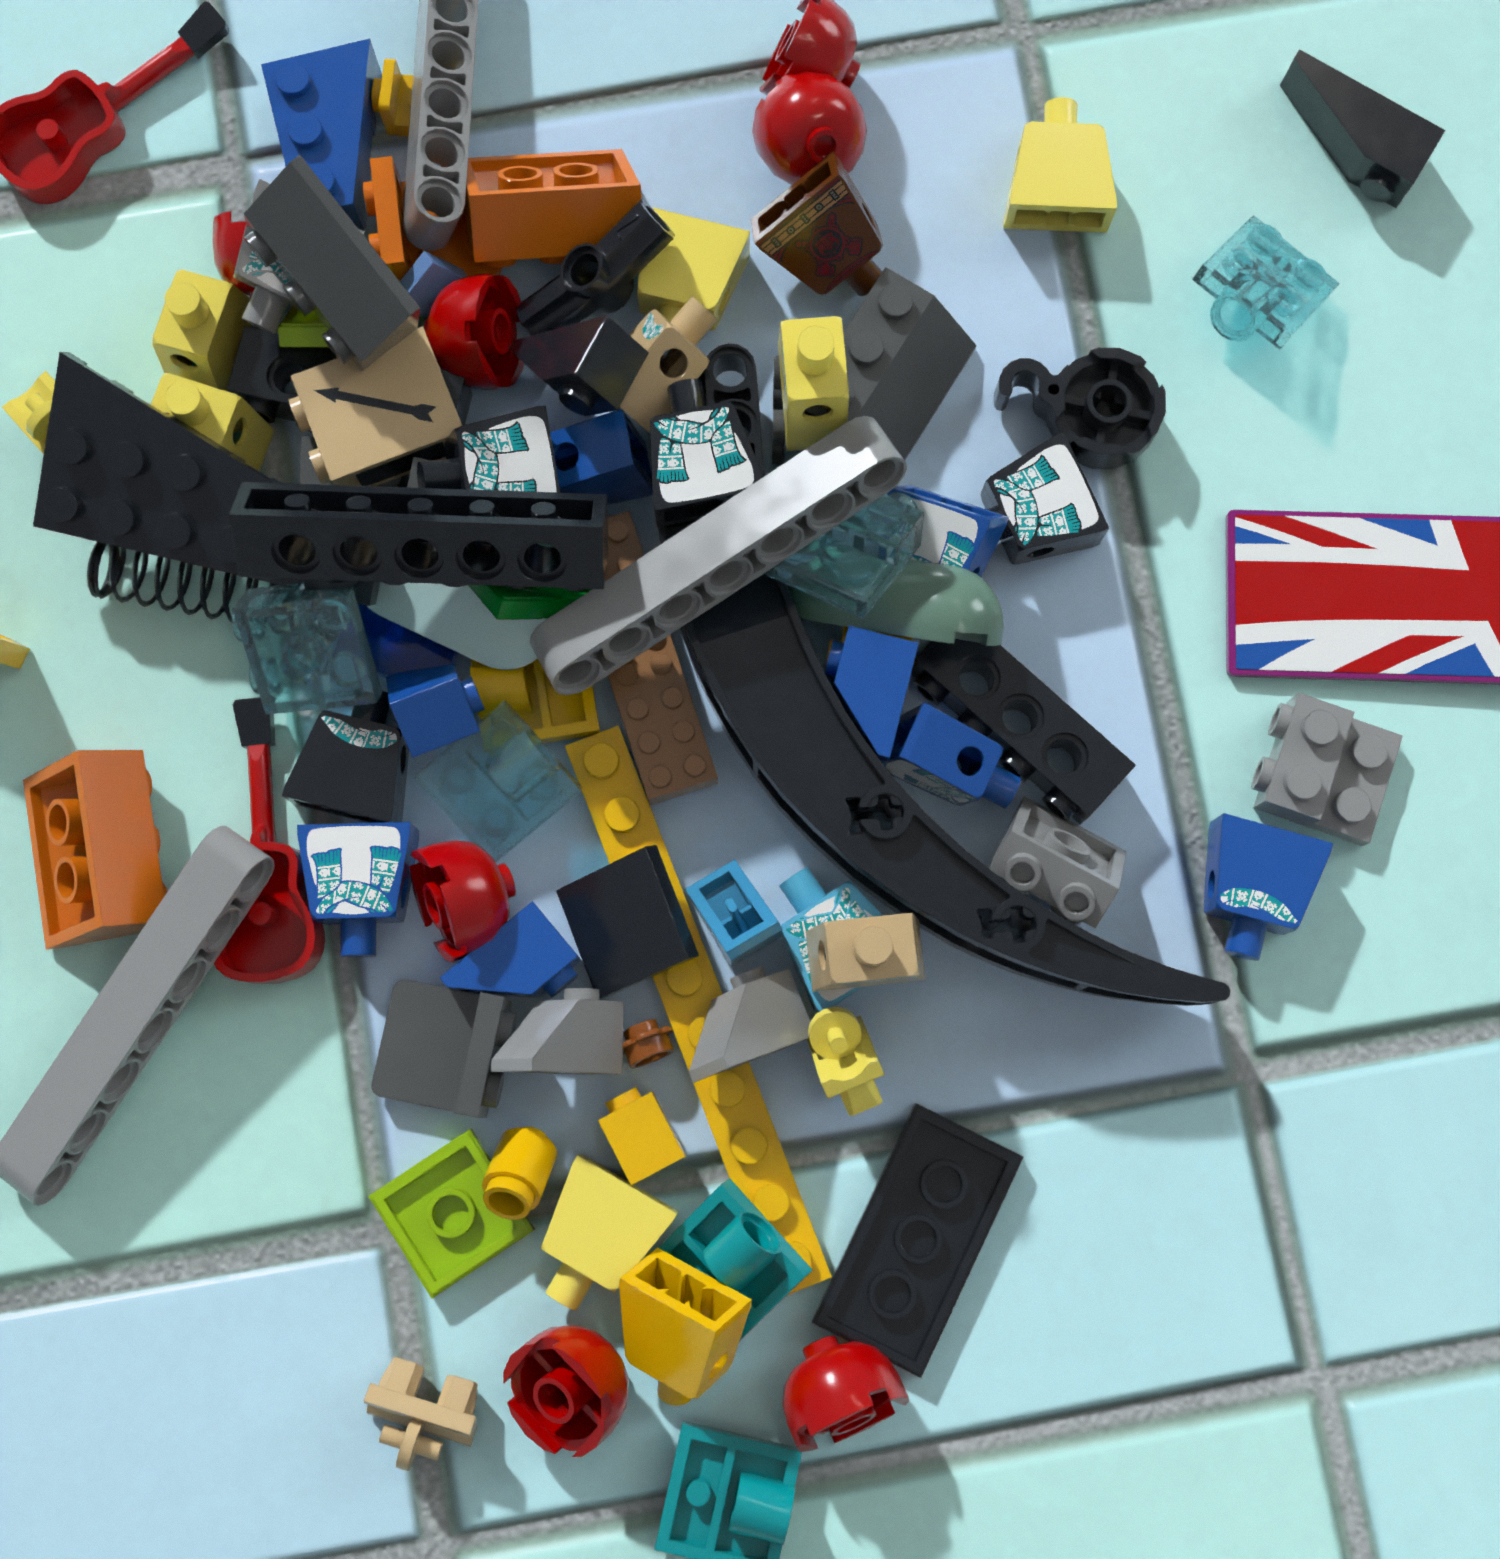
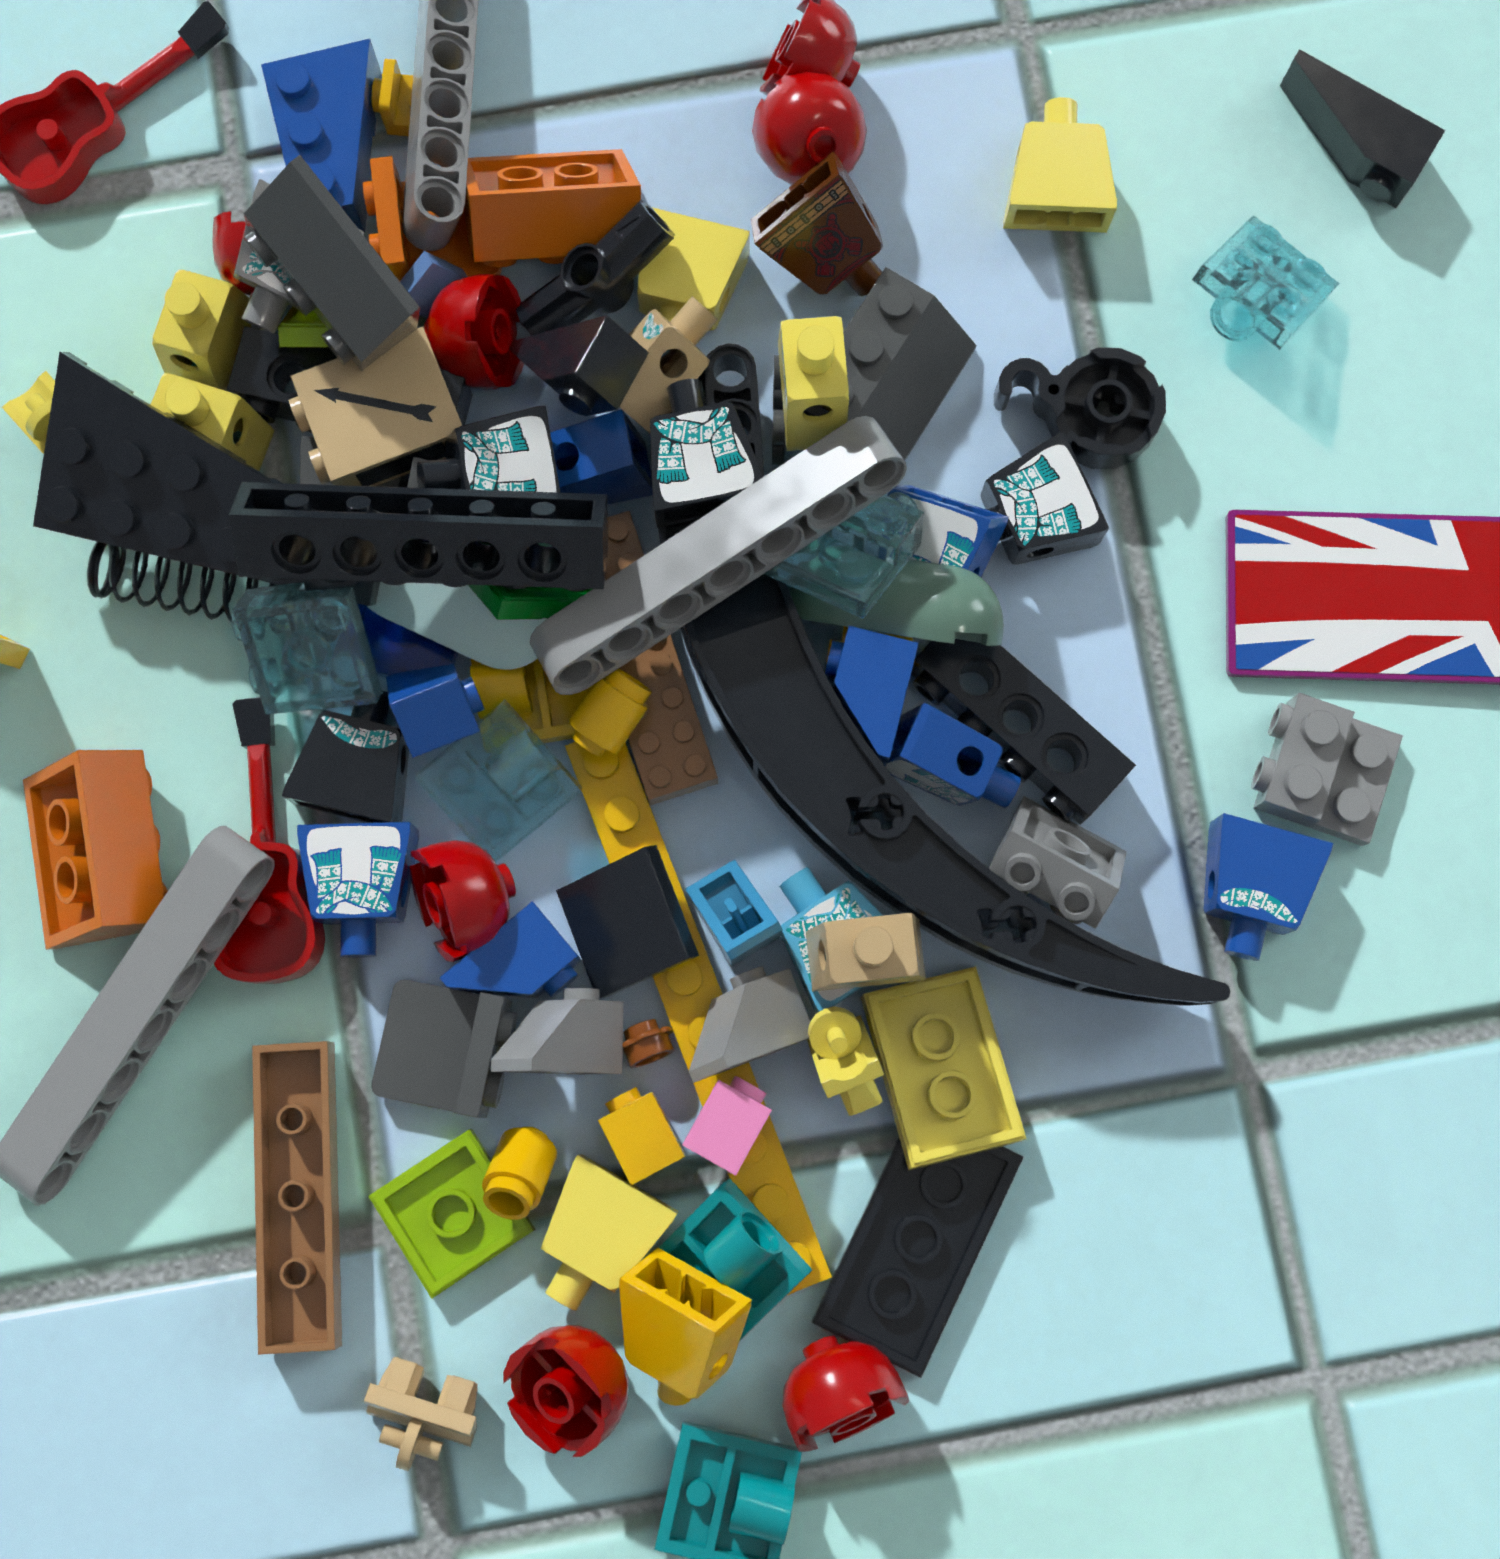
(296, 1198): none -> medium nougat piece
(609, 713): none -> yellow brick
(728, 1124): none -> bright pink brick
(942, 1068): none -> light yellow tile

